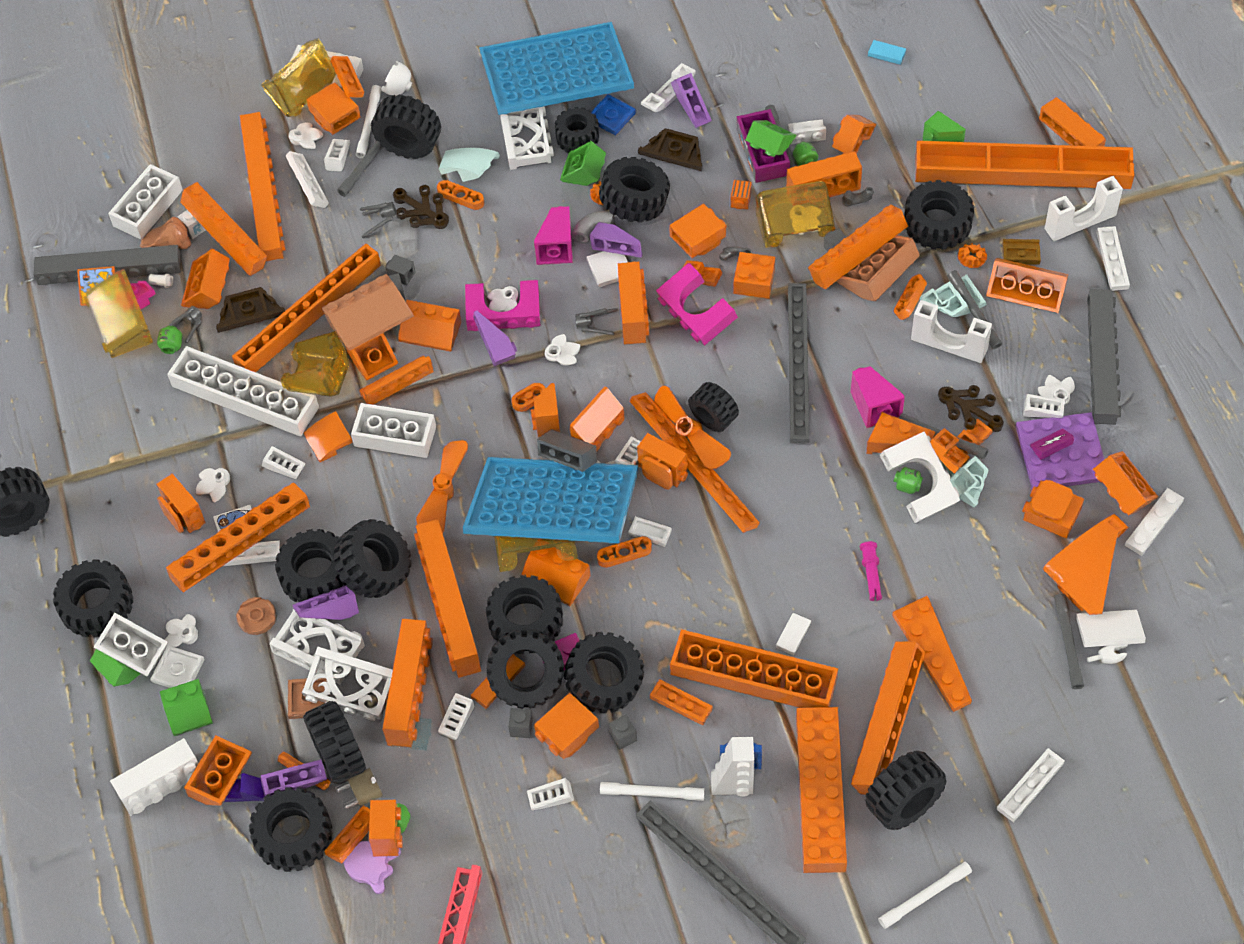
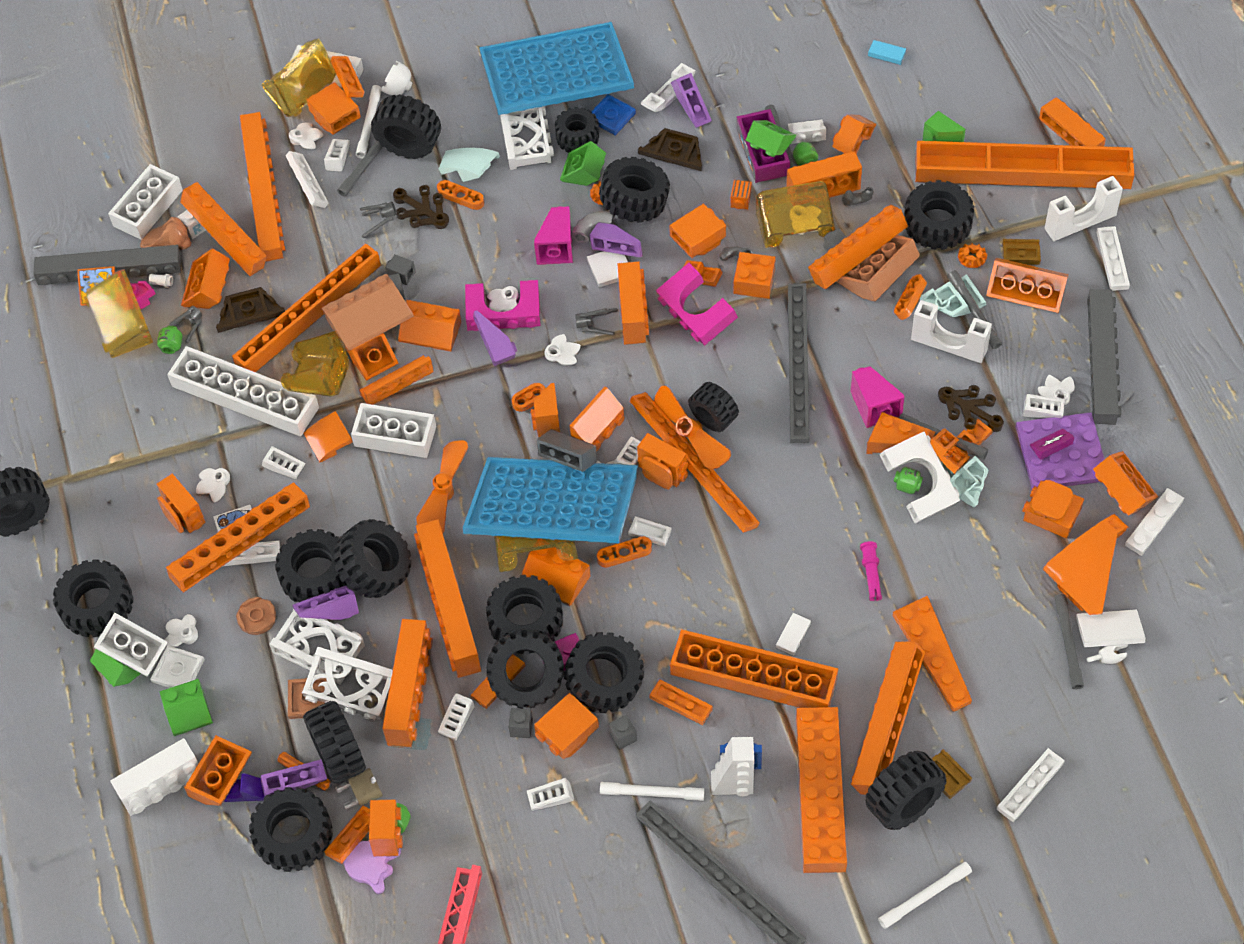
(955, 774): none -> pearl gold plate

